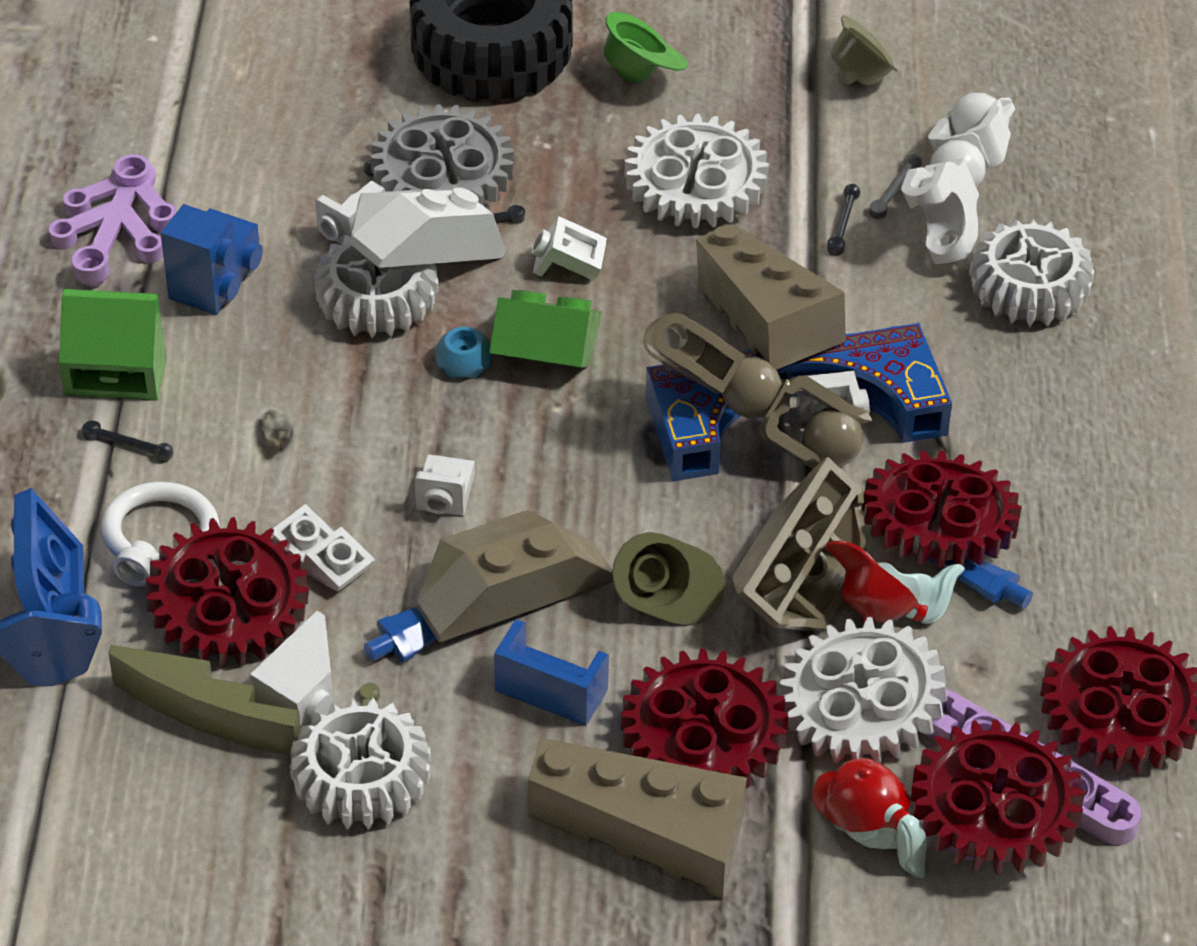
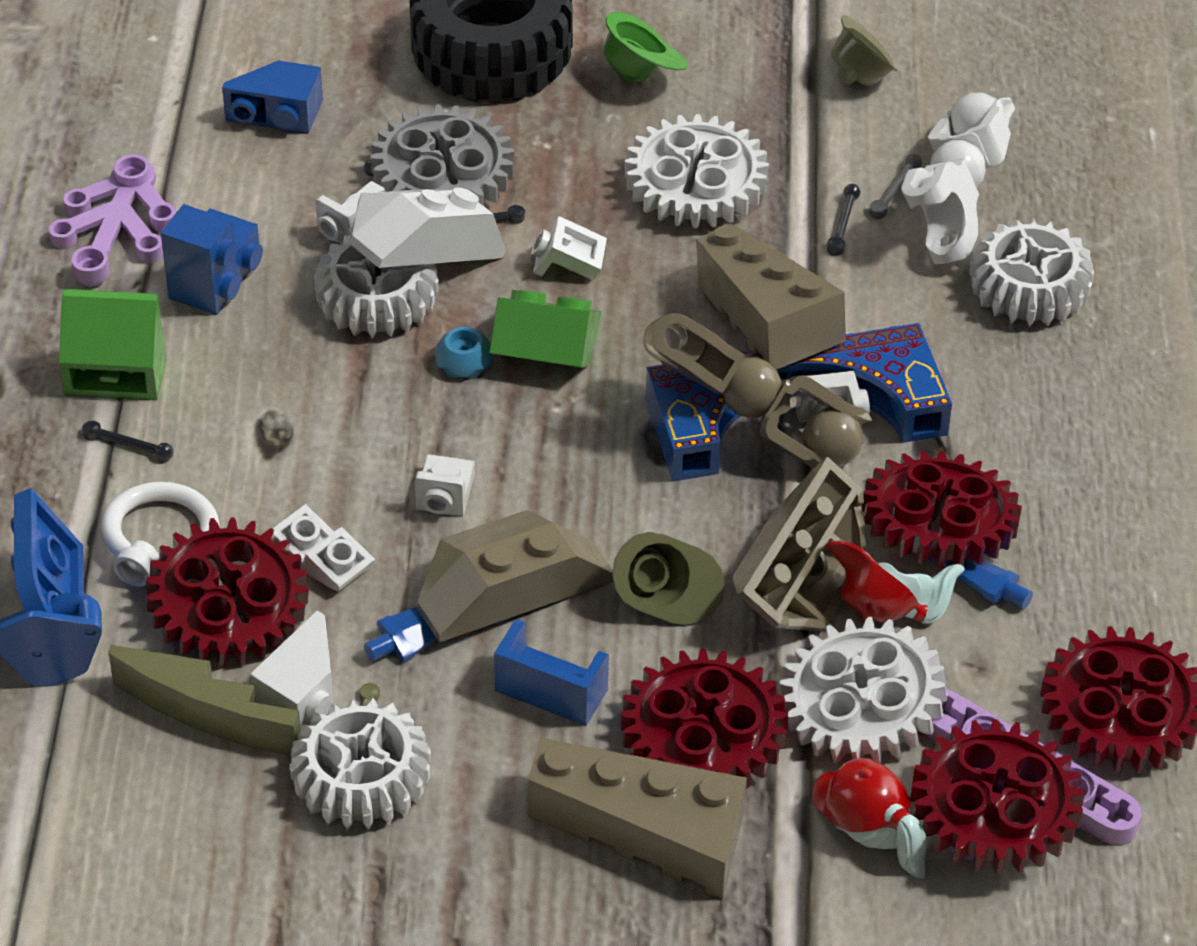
(275, 96): none -> blue slope

